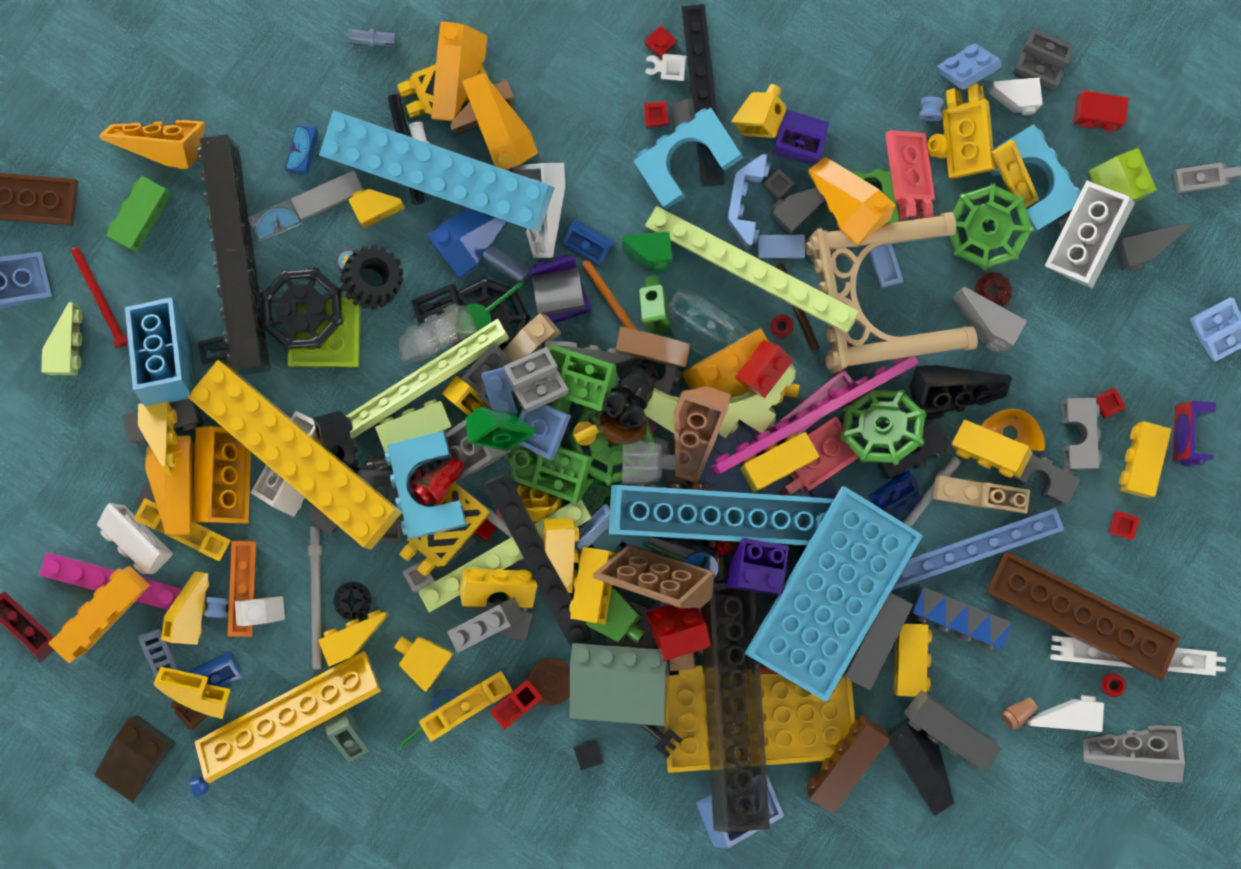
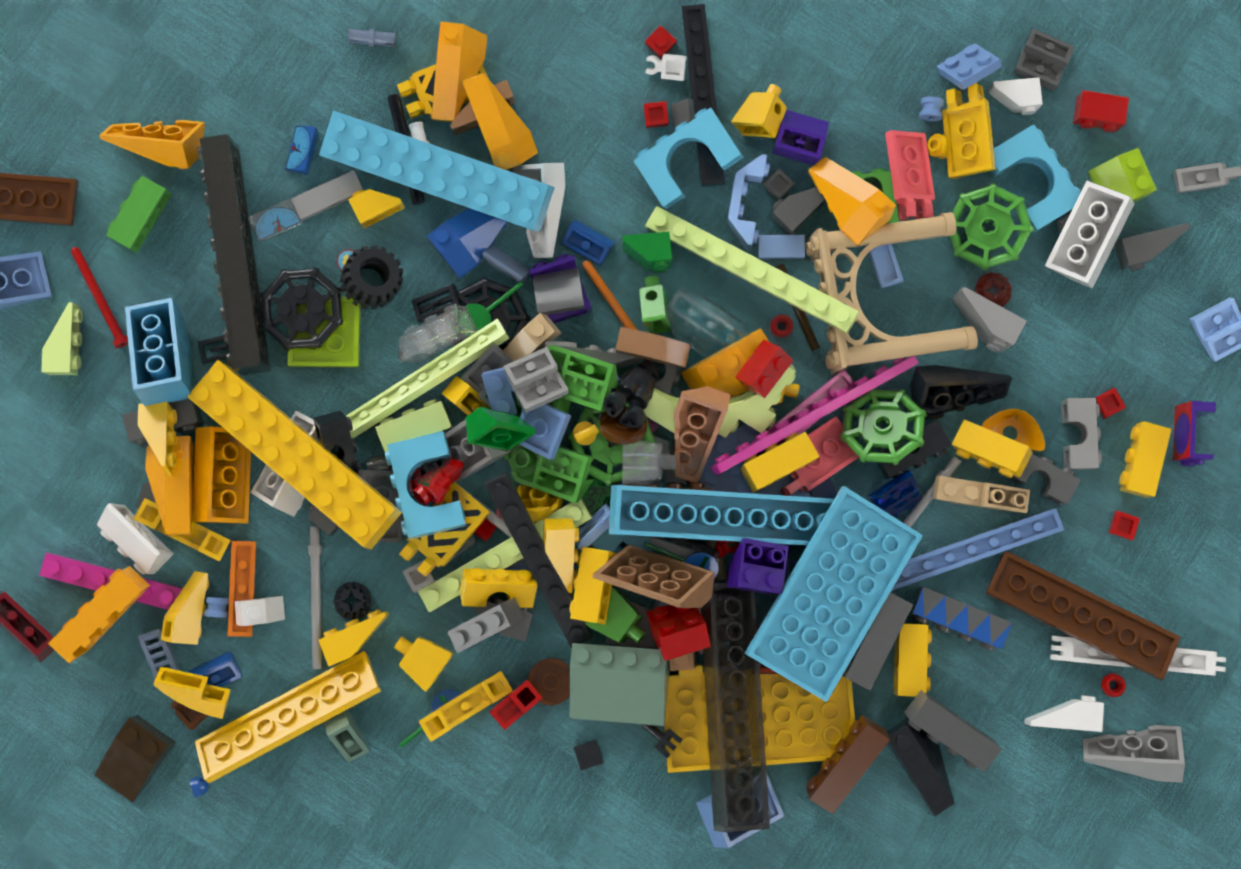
(1014, 172): yellow tile -> none
(1018, 713): nougat cone -> none

